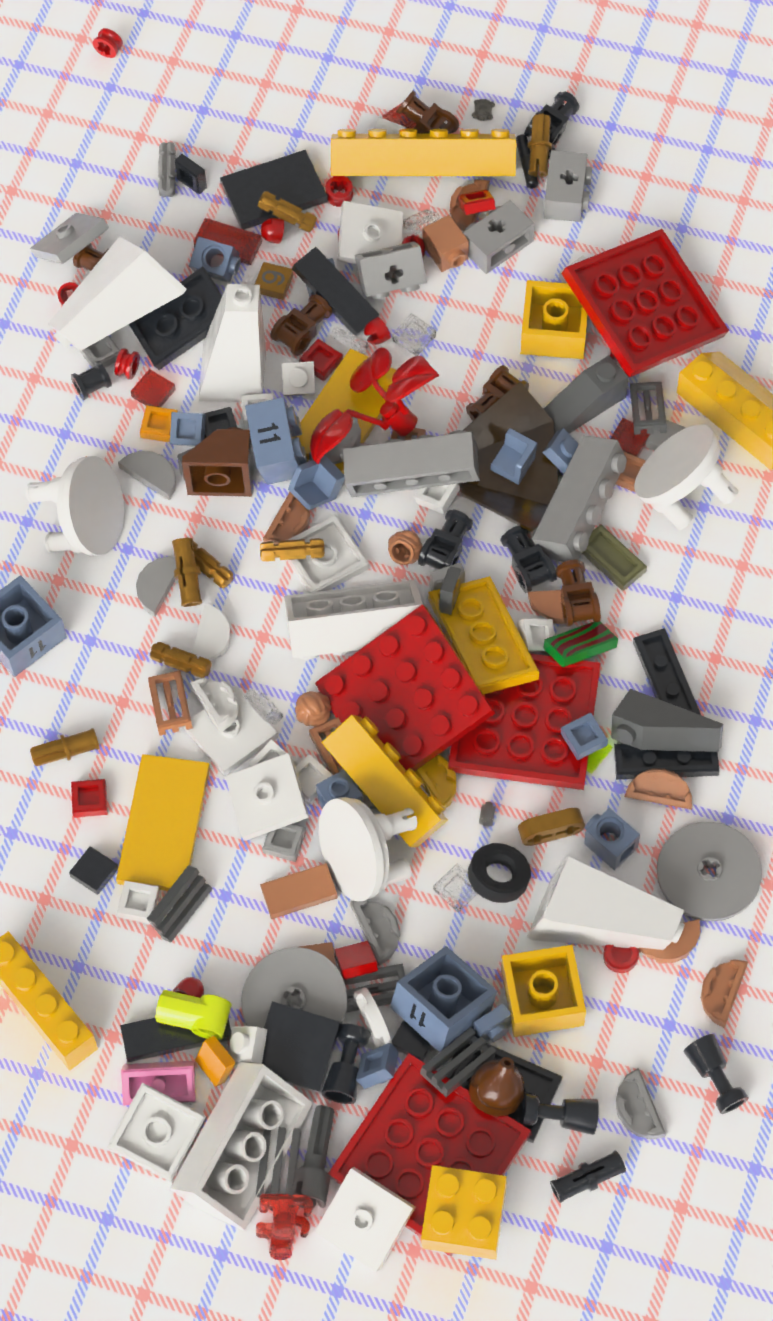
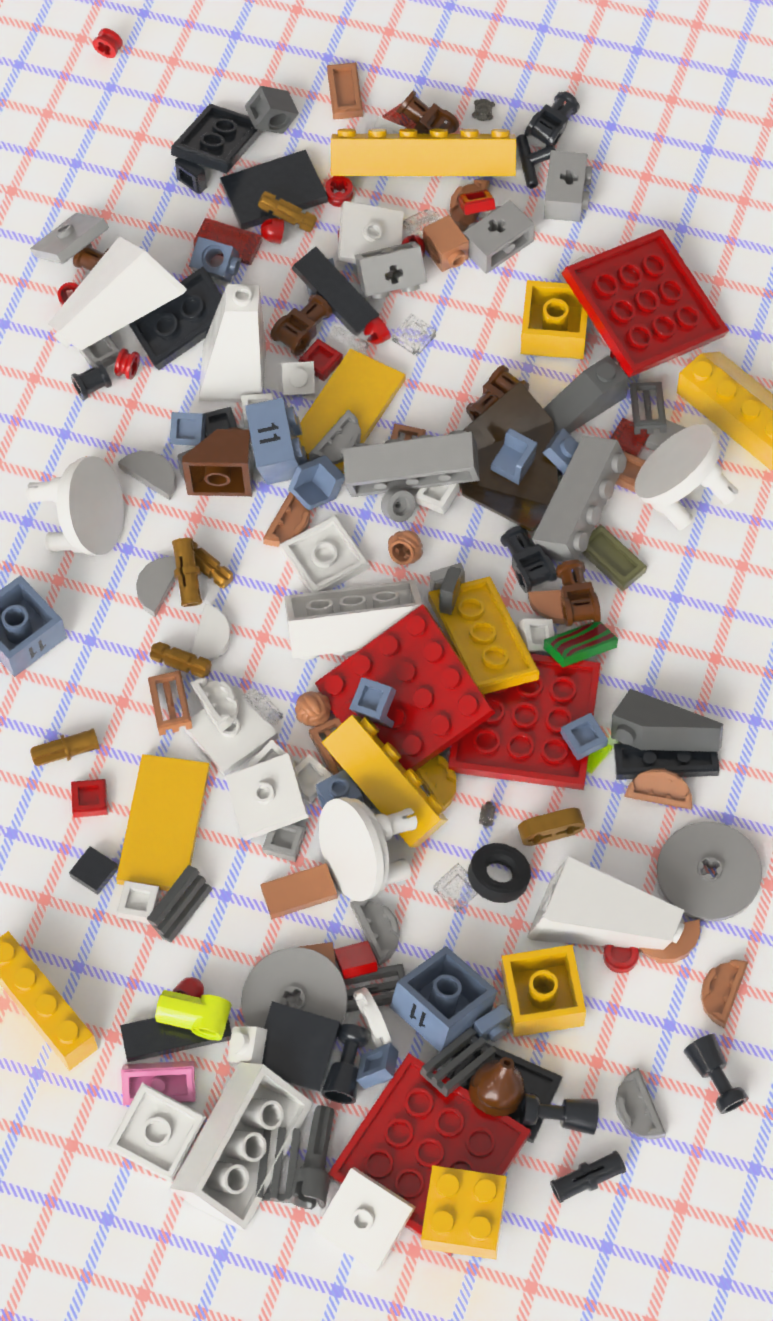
(153, 389): clear red tile -> none
(156, 423): light orange tile -> none
(166, 169): light grey axle -> none
(215, 1061): light orange tile -> none
(216, 138): none -> black tile
(271, 109): none -> dark grey brick
(274, 280): pearl gold tile -> none
(285, 1218): clear red piece -> none
(292, 549): pearl gold axle -> none
(344, 91): none -> nougat tile
(373, 701): none -> sand blue panel
(394, 413): red plant -> none
(398, 504): none -> light grey tile
(410, 1041): black tile -> none
(446, 544): black connector -> none
(539, 145): pearl gold axle -> none
(615, 851): sand blue brick -> none
(664, 670): black tile -> none

